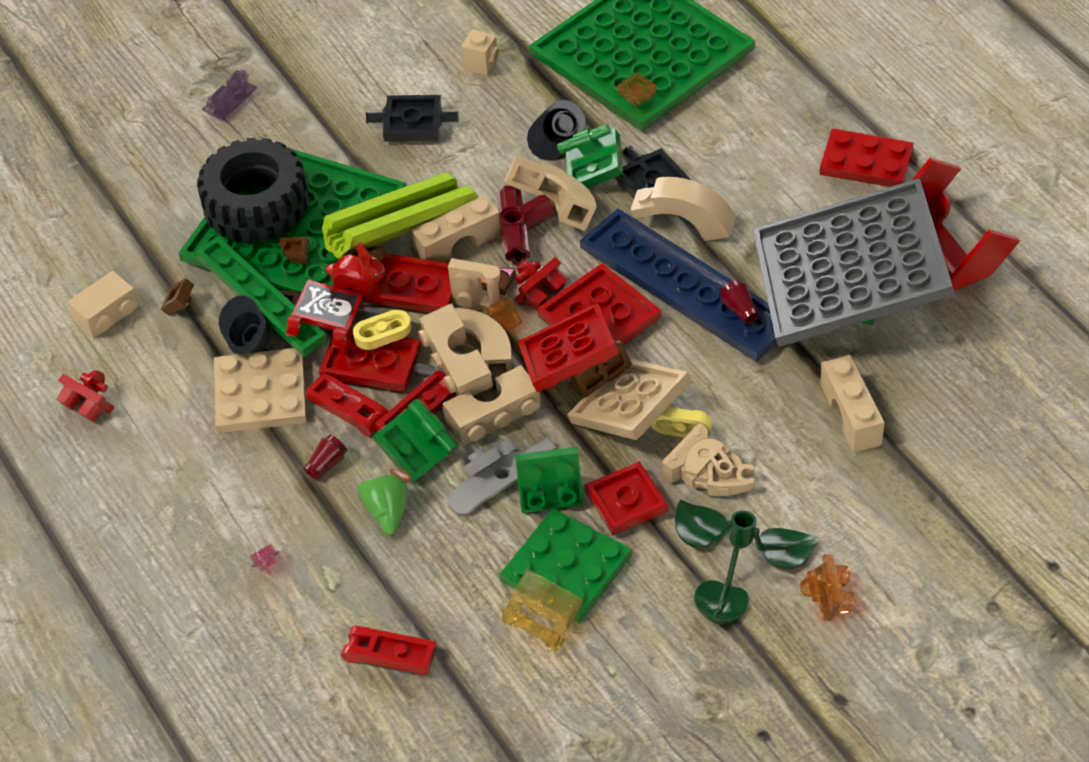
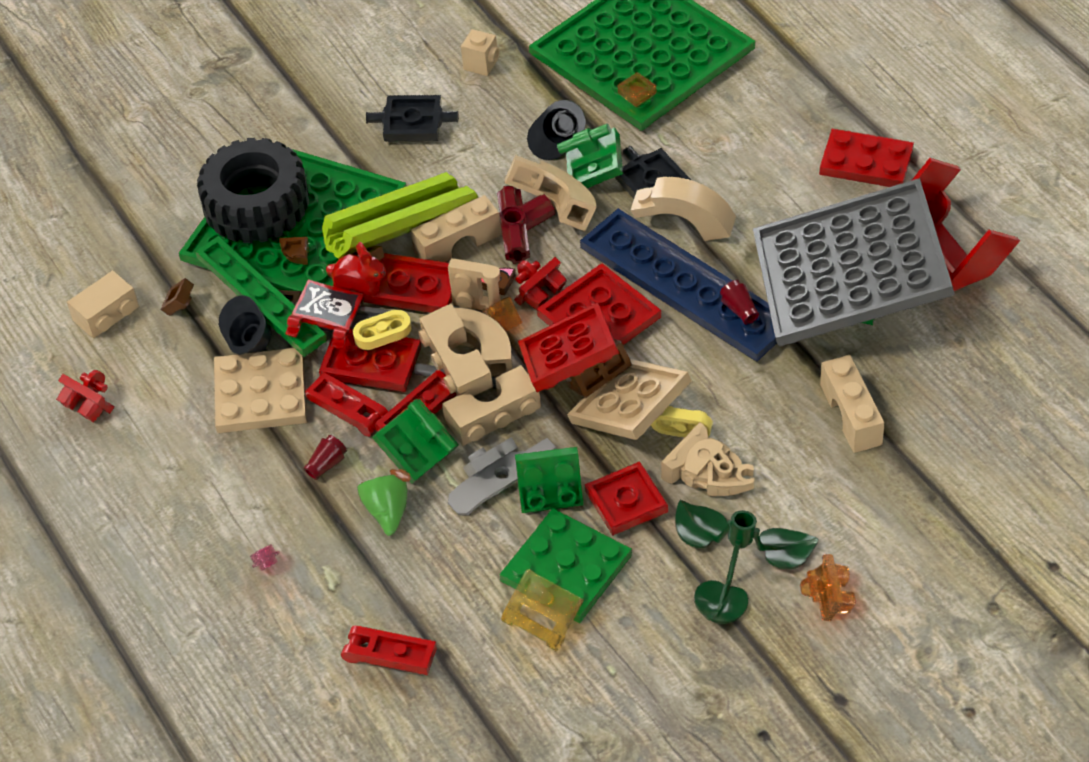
(229, 97): clear purple hinge -> none

